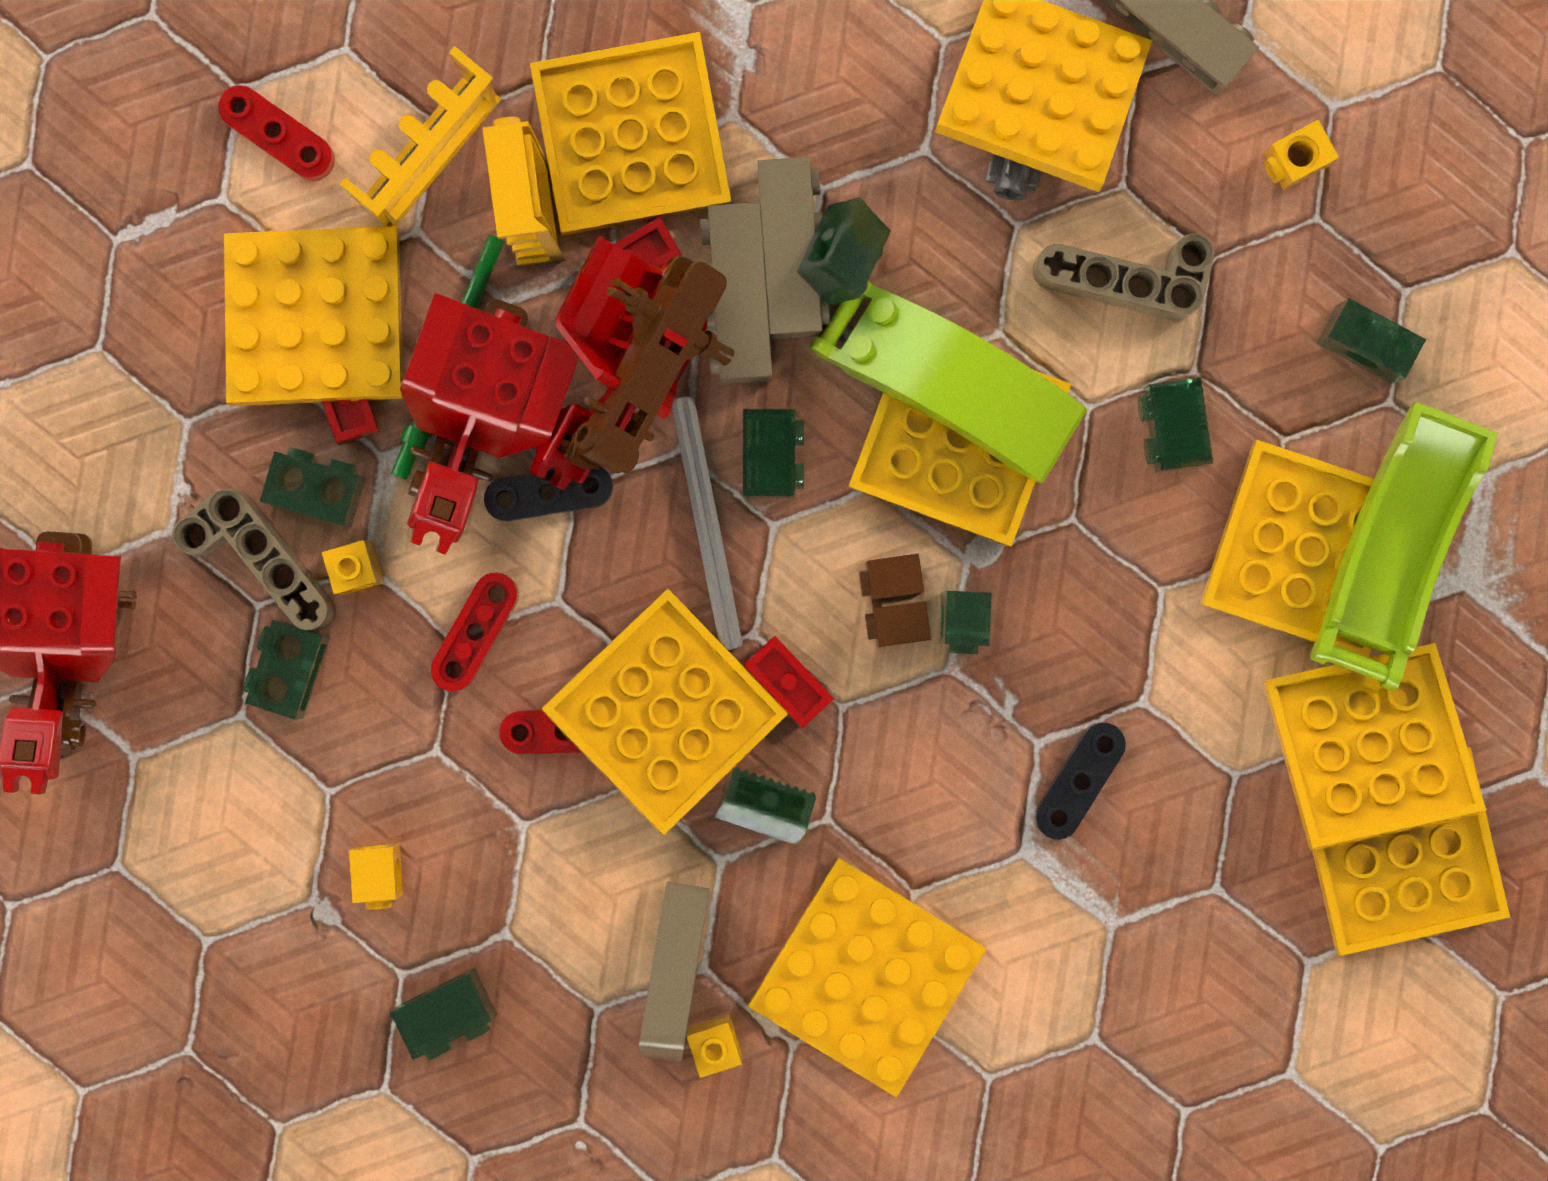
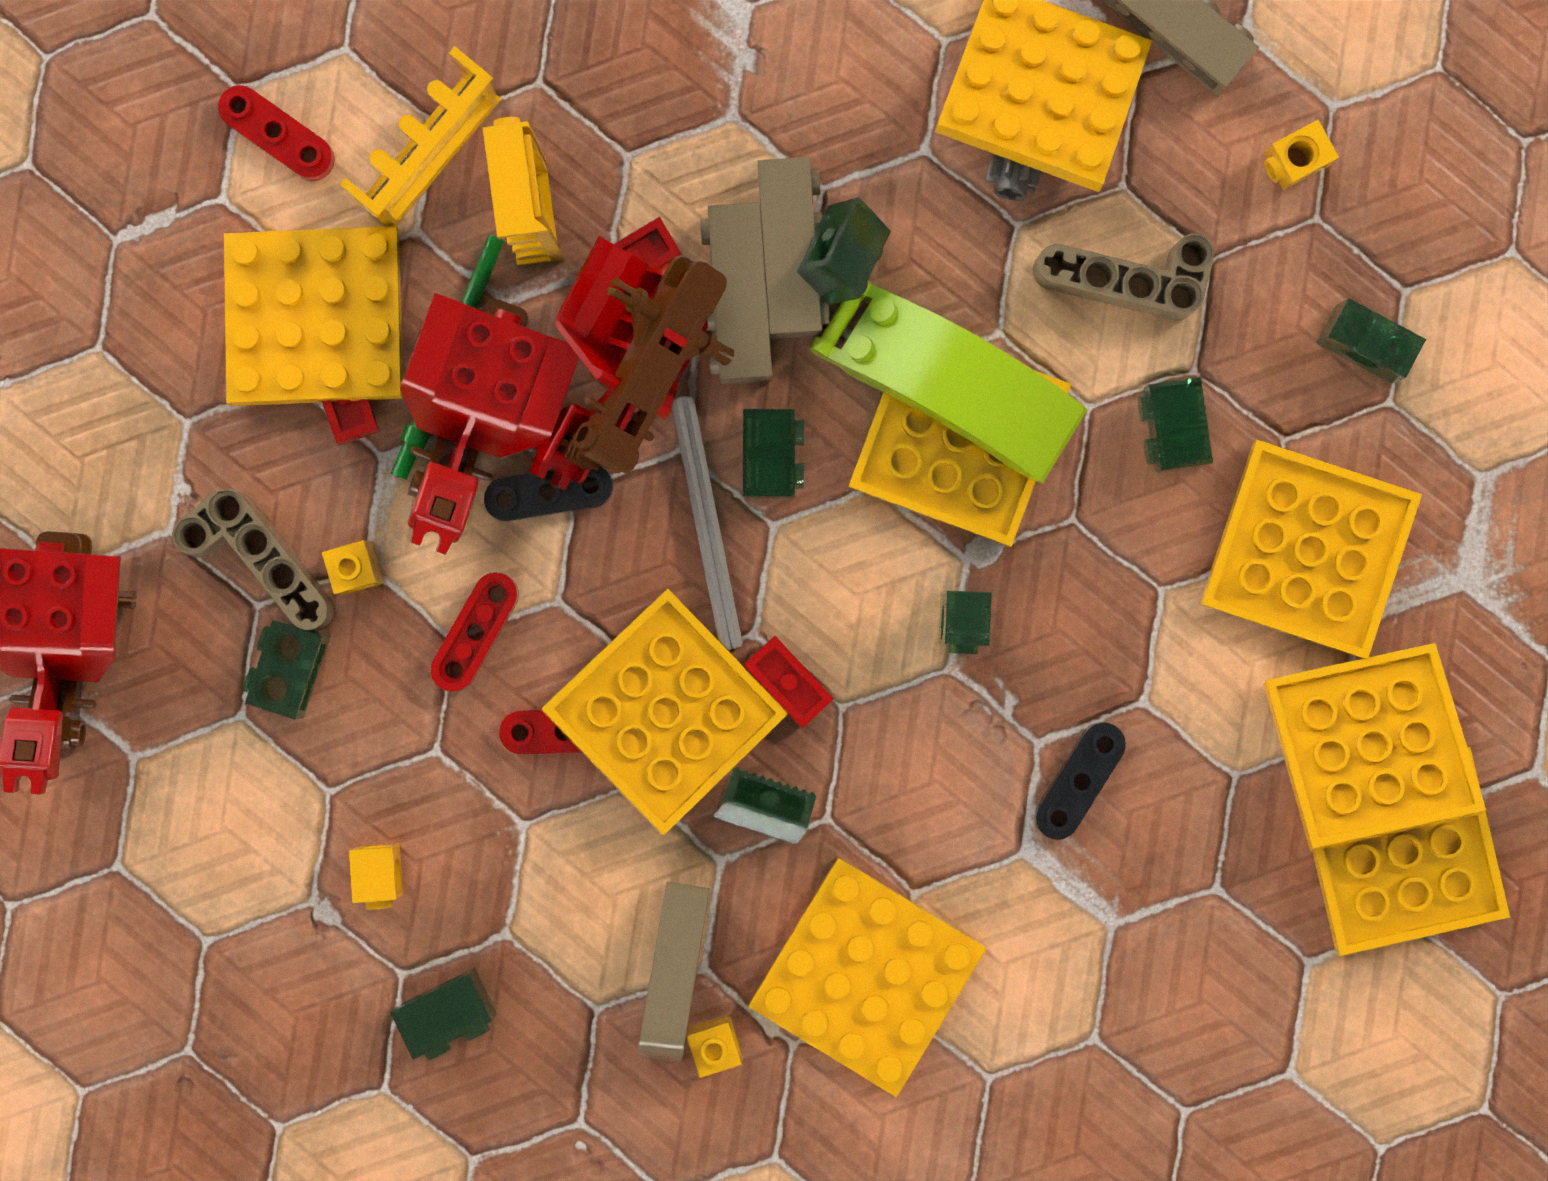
(311, 495): clear green brick -> none
(630, 133): yellow plate -> none
(890, 579): reddish brown piece -> none
(1402, 541): lime windscreen -> none

